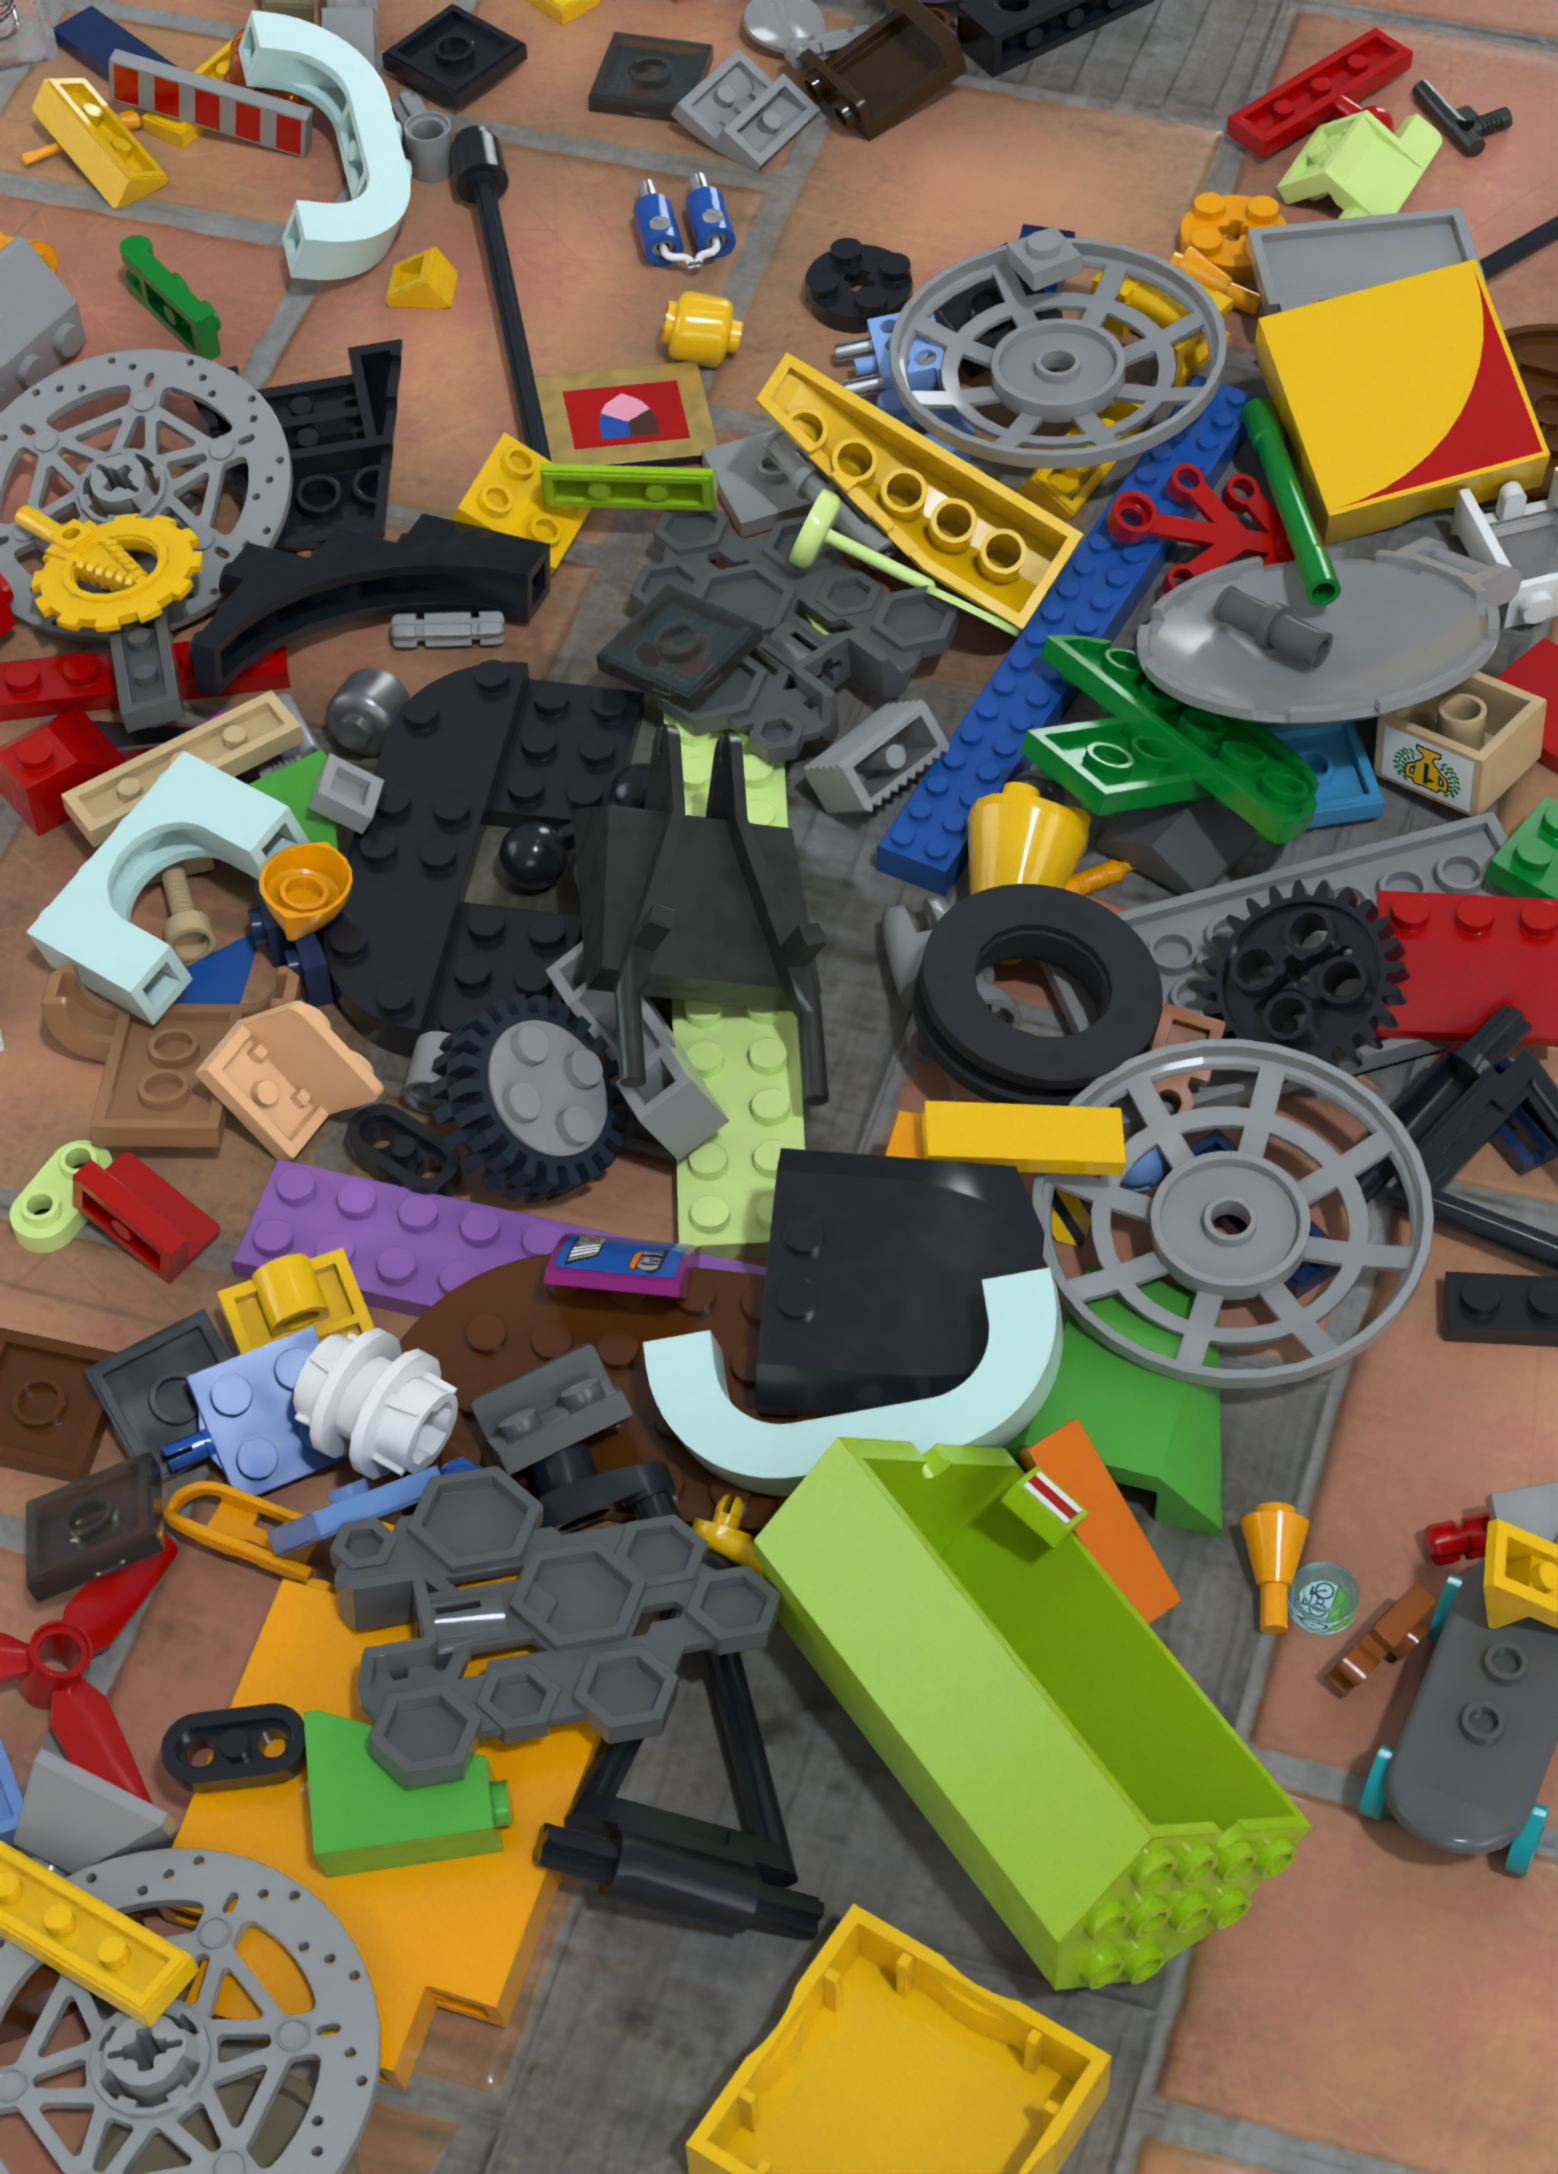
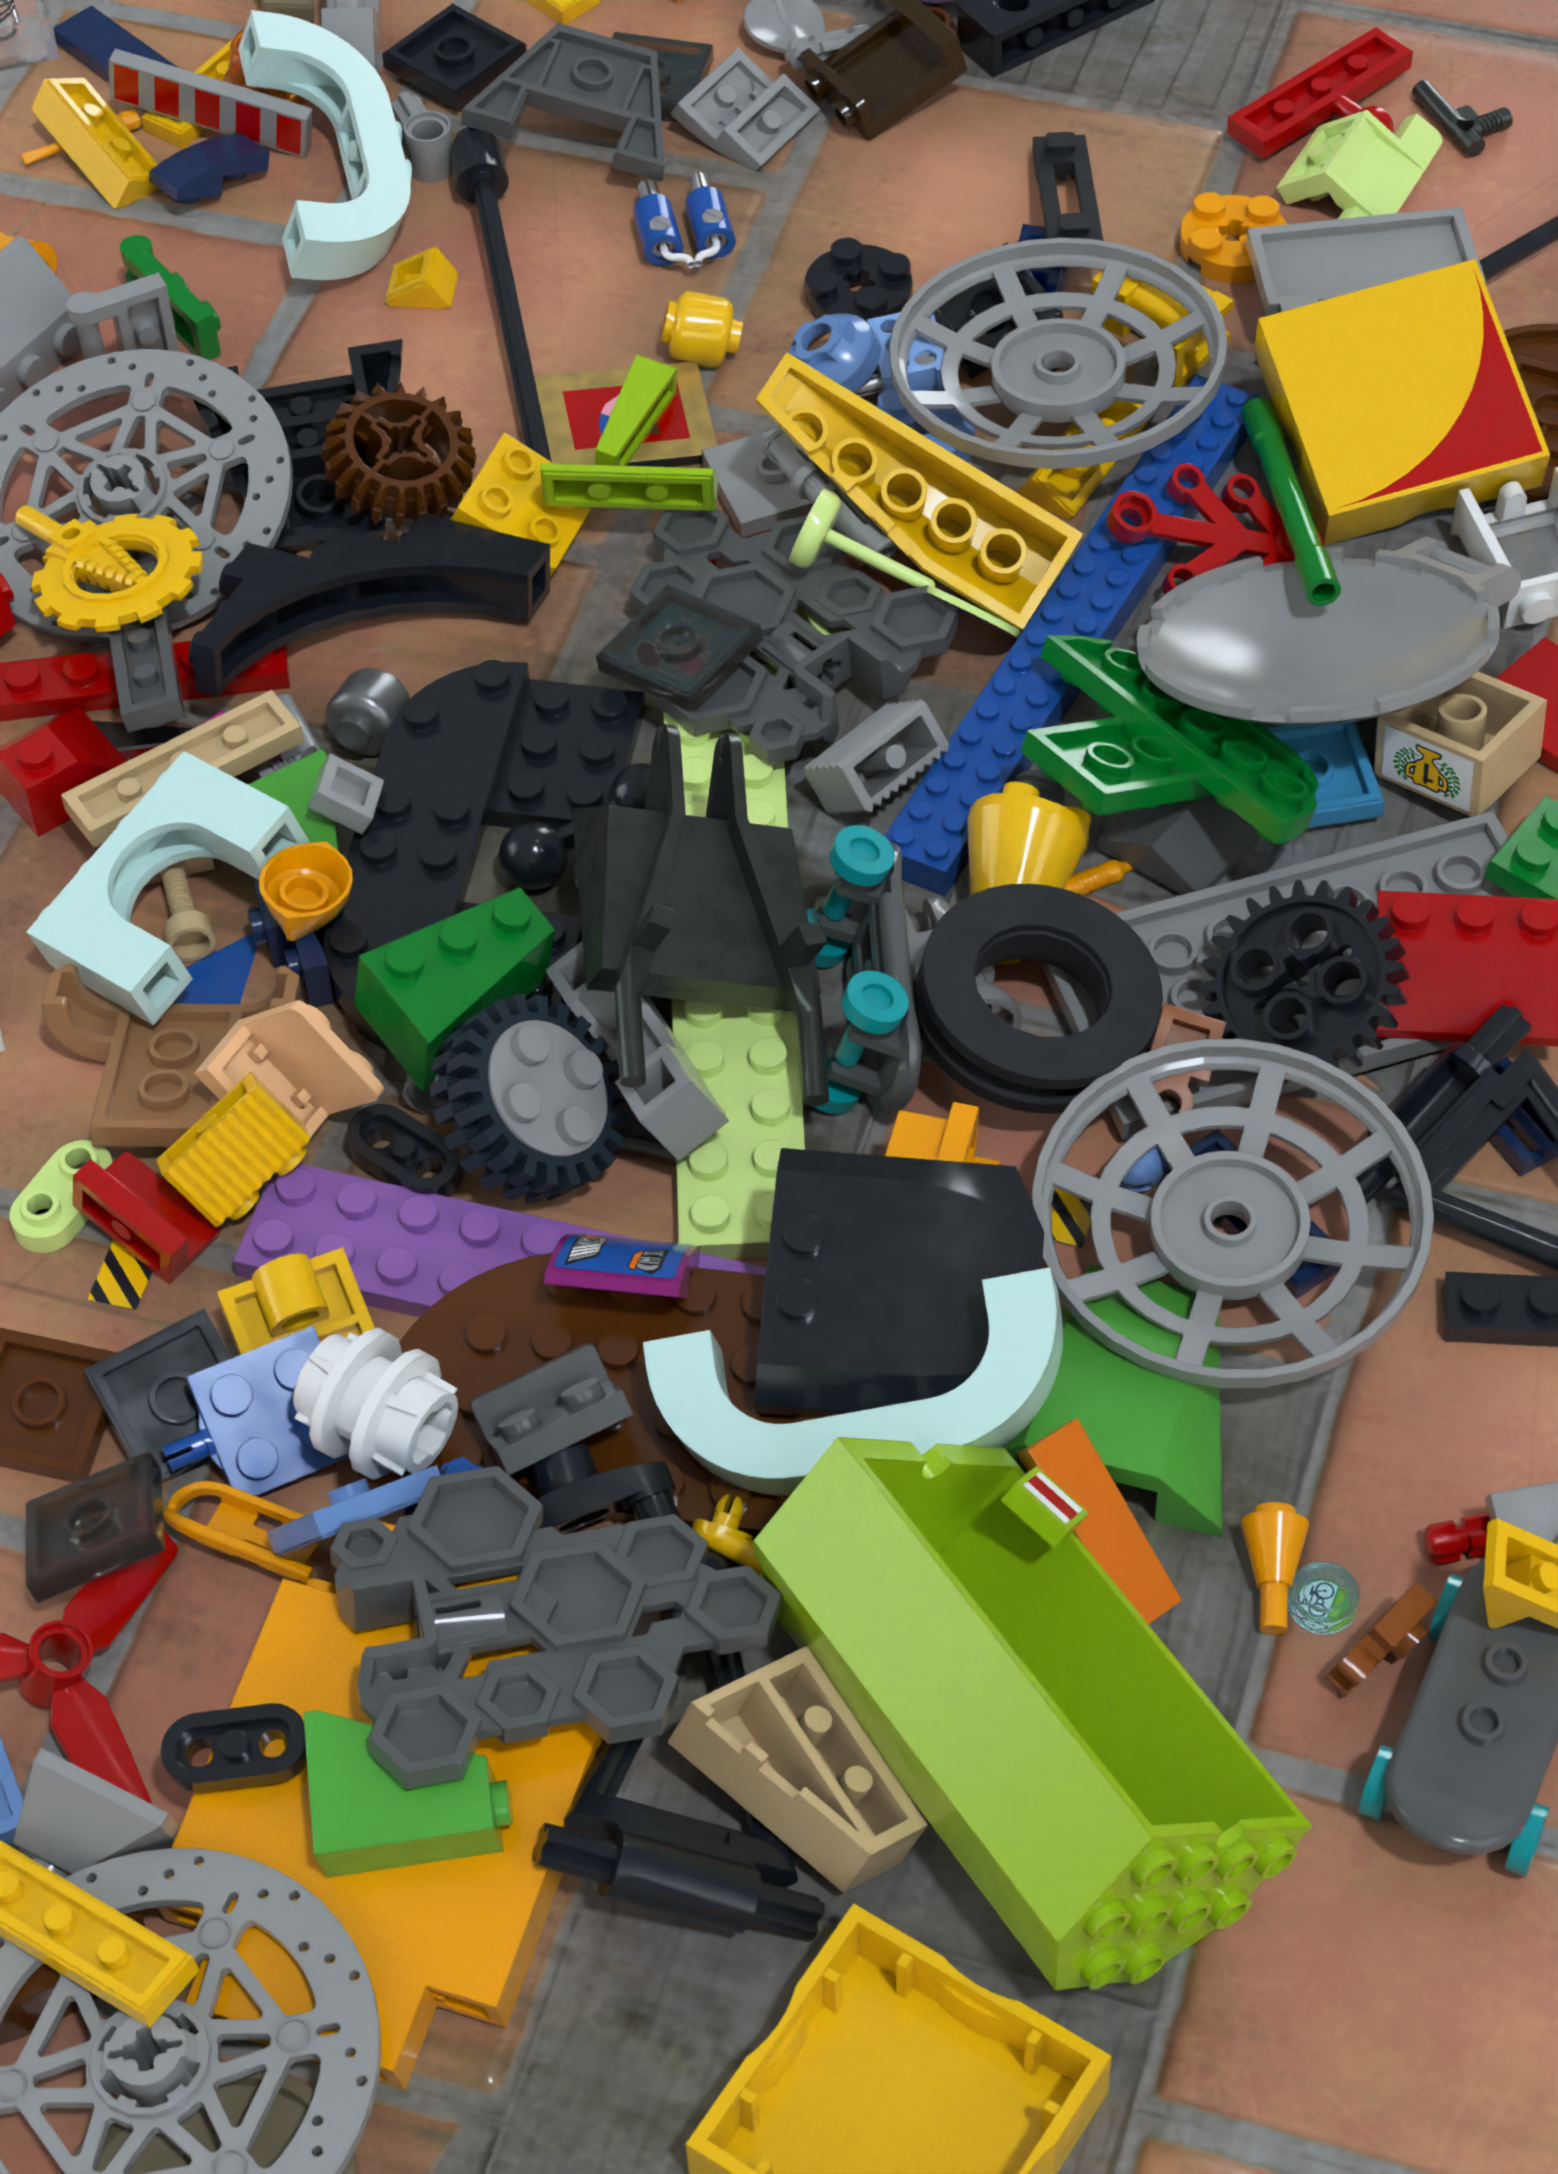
(120, 1279): none -> sticker
(138, 311): none -> light grey plate
(201, 167): none -> dark blue slope
(235, 1151): none -> yellow brick
(393, 437): none -> reddish brown gear
(447, 973): none -> green wedge
(448, 629): light grey axle -> none
(585, 80): none -> dark grey wing
(638, 407): none -> lime piece
(803, 1768): none -> tan wedge
(849, 353): none -> medium blue piece
(868, 912): none -> piece
(1026, 1136): yellow tile -> none
(1044, 258): light grey plate -> none
(1061, 155): none -> black container
(1216, 280): light orange cone -> none
(1273, 626): dark grey pin -> none

